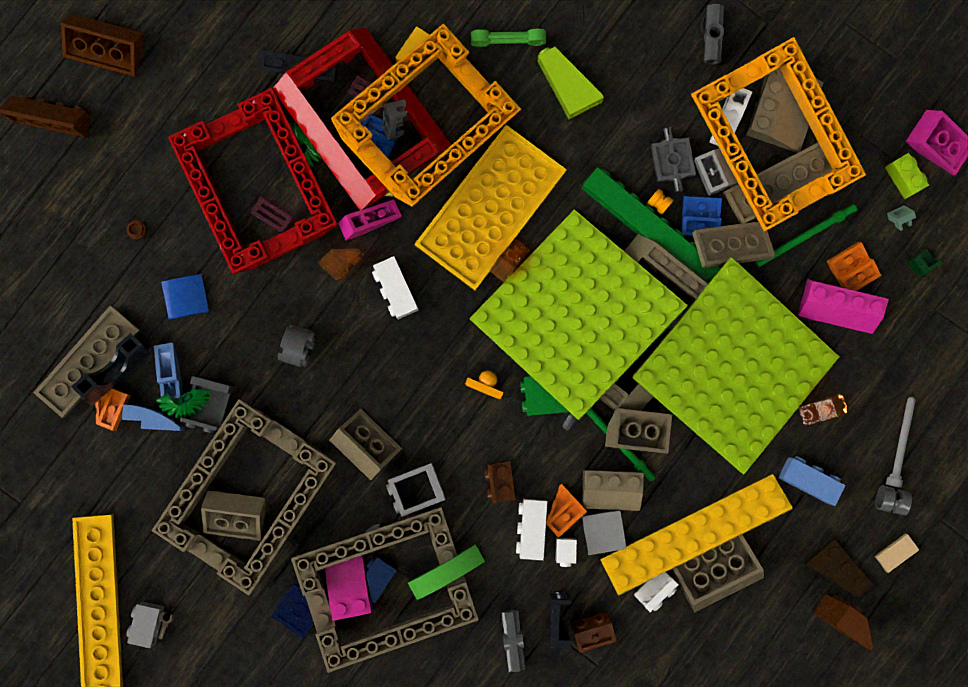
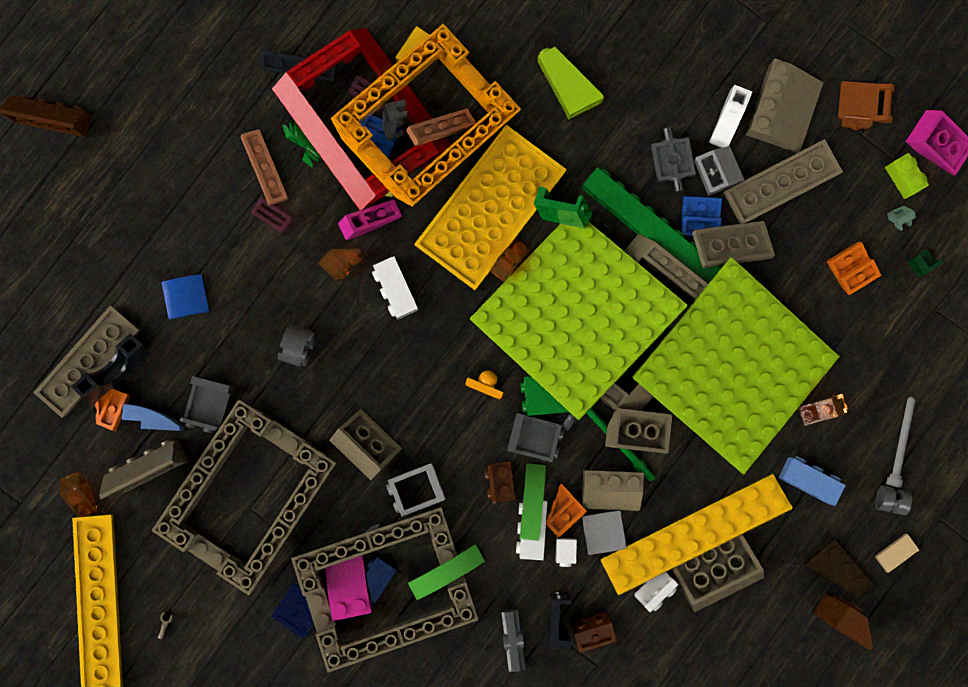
(78, 495): none -> clear orange slope
(102, 44): reddish brown slope -> none
(136, 229): reddish brown plate -> none
(143, 469): none -> dark tan slope
(145, 624): light grey brick -> none
(168, 370): medium blue slope -> none
(185, 403): green hair -> none
(200, 135): red slope -> none
(233, 515): dark tan slope -> none
(264, 167): none -> nougat plate
(440, 127): none -> nougat plate
(483, 38): bright green piece -> none
(532, 502): none -> bright green slope
(535, 438): none -> dark grey panel
(561, 212): none -> green panel
(660, 201): light orange wheel -> none
(714, 23): dark grey piece -> none
(818, 114): light orange slope -> none
(837, 217): green bar -> none
(842, 306): dark pink slope -> none
(860, 104): none -> dark orange piece

